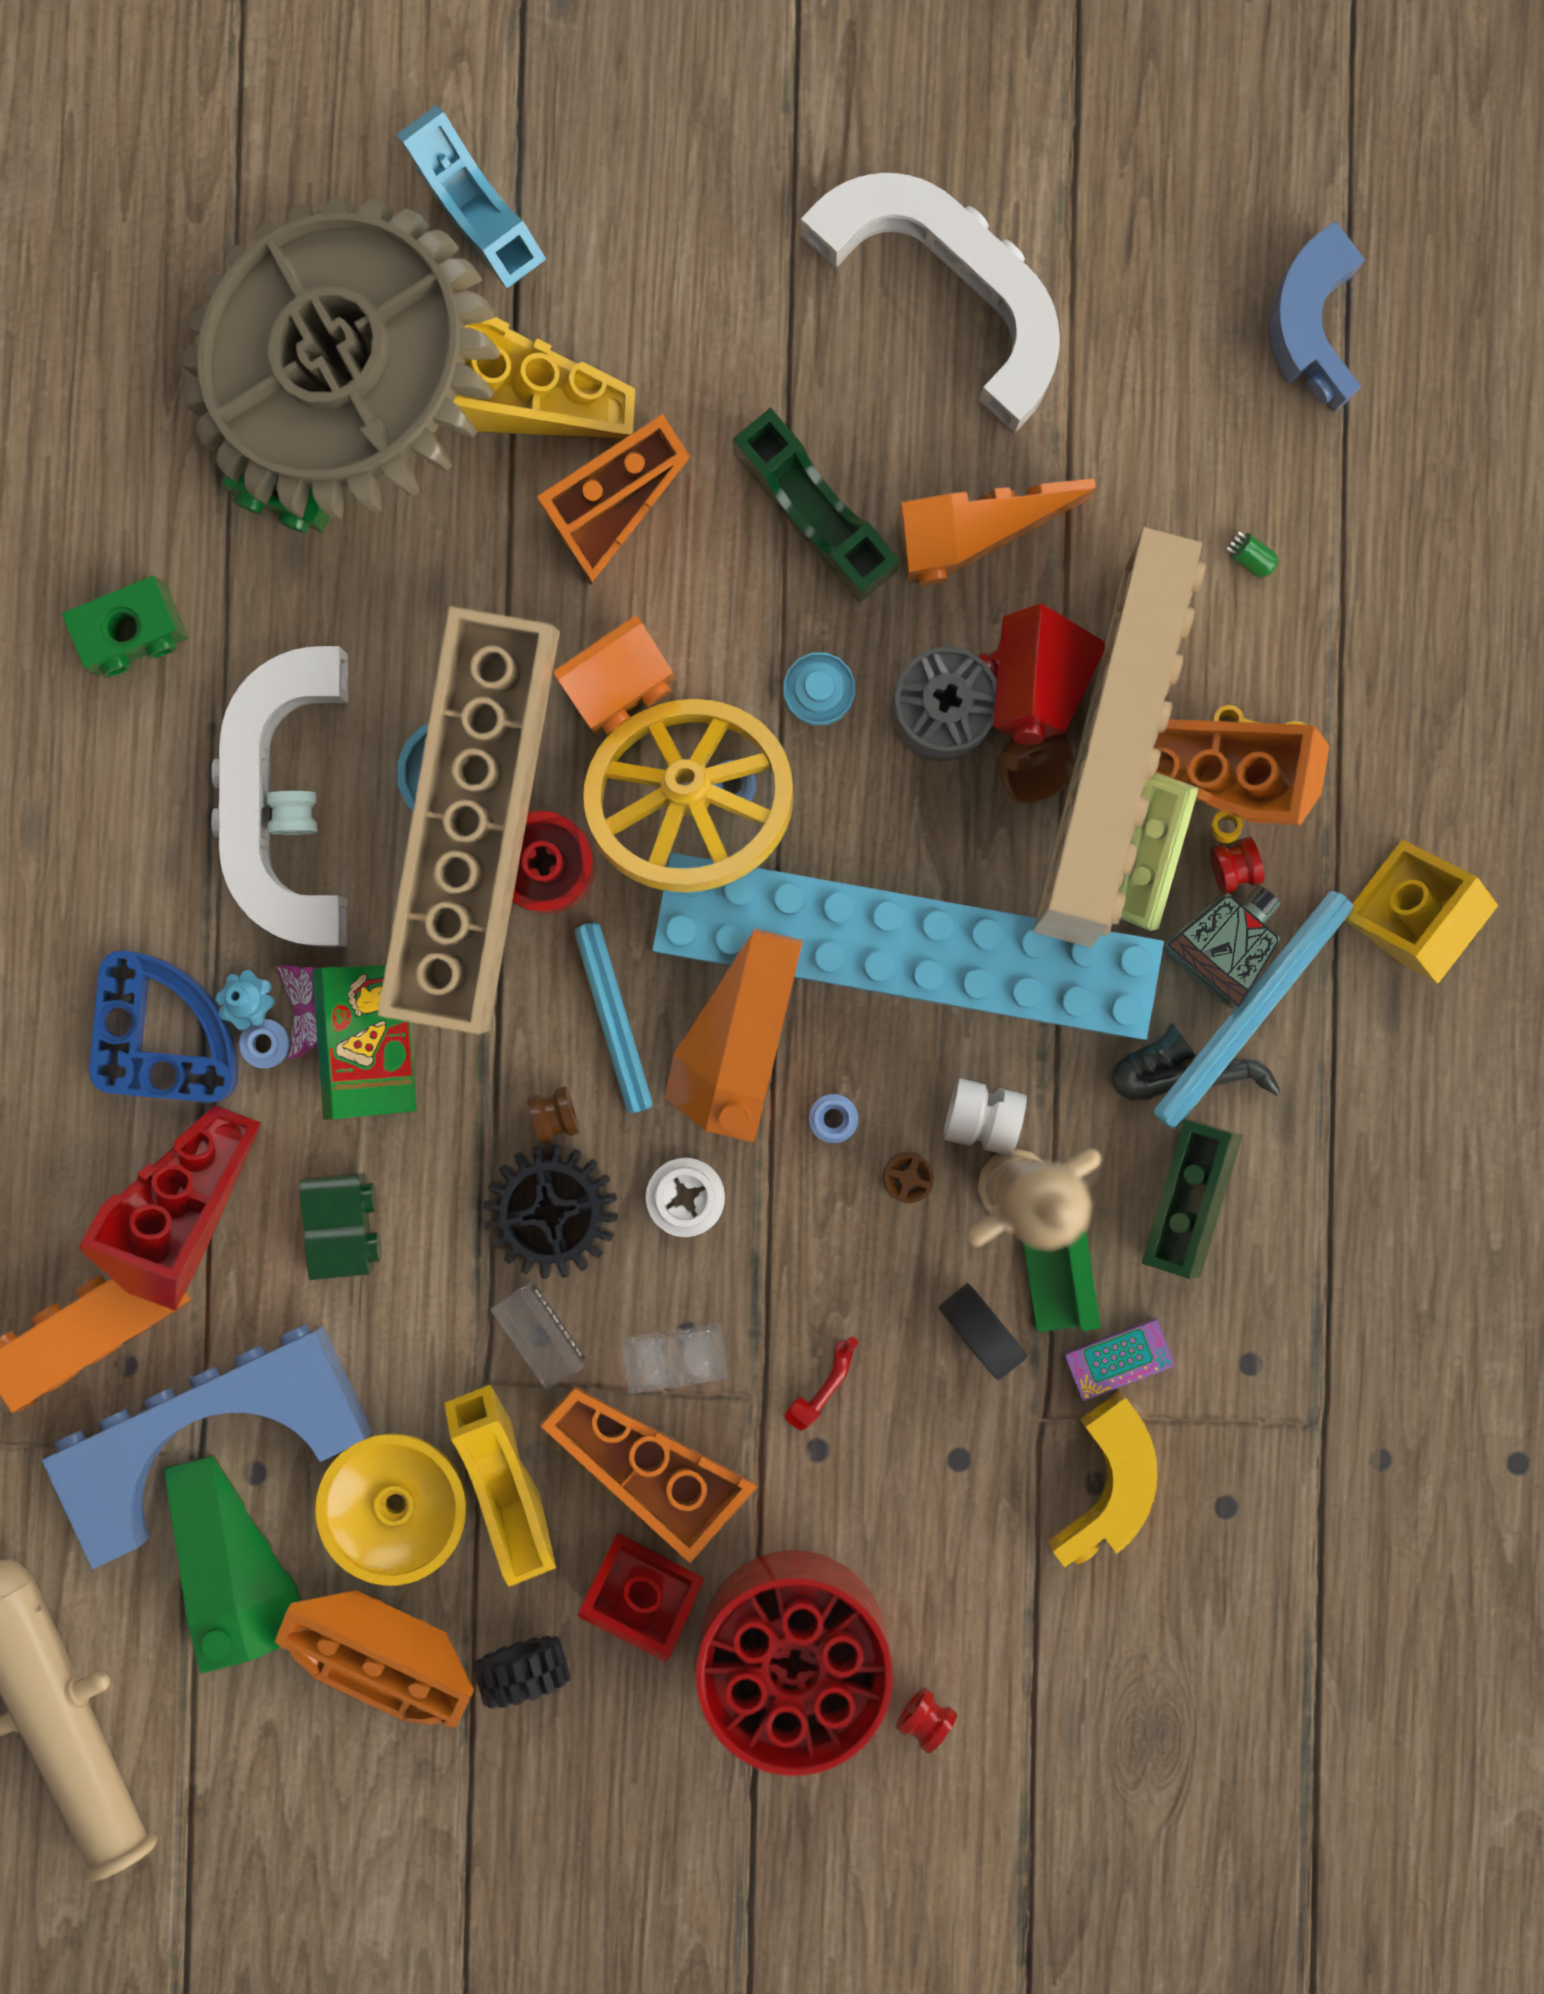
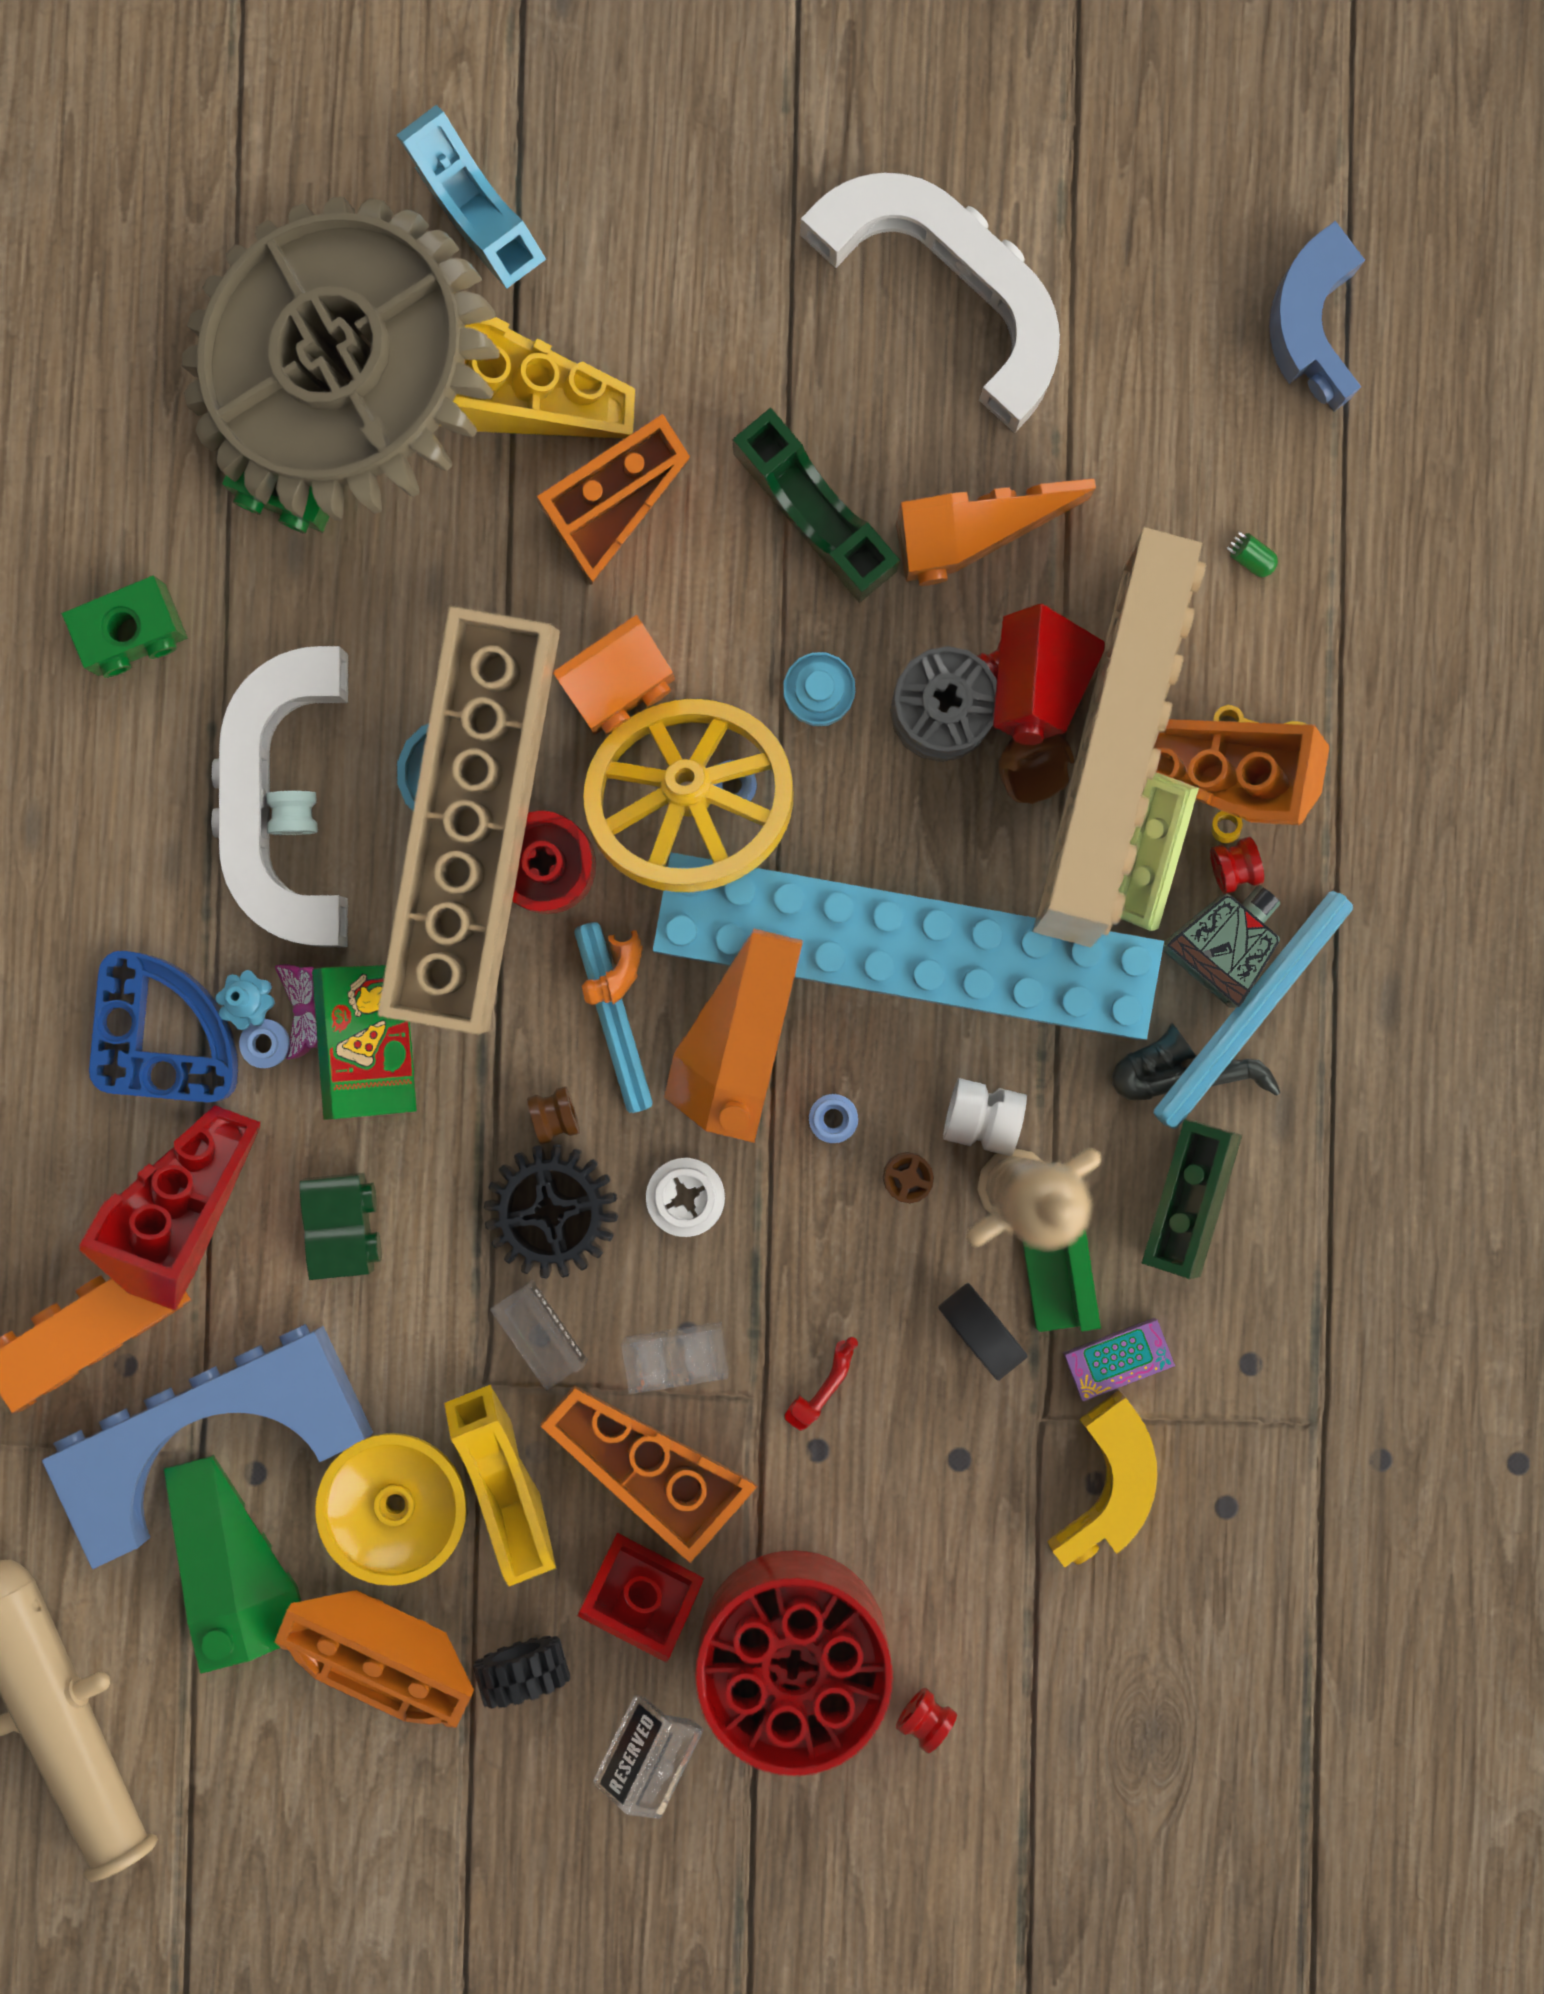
(617, 981): none -> orange piece
(646, 1759): none -> clear panel
(1421, 910): yellow slope -> none

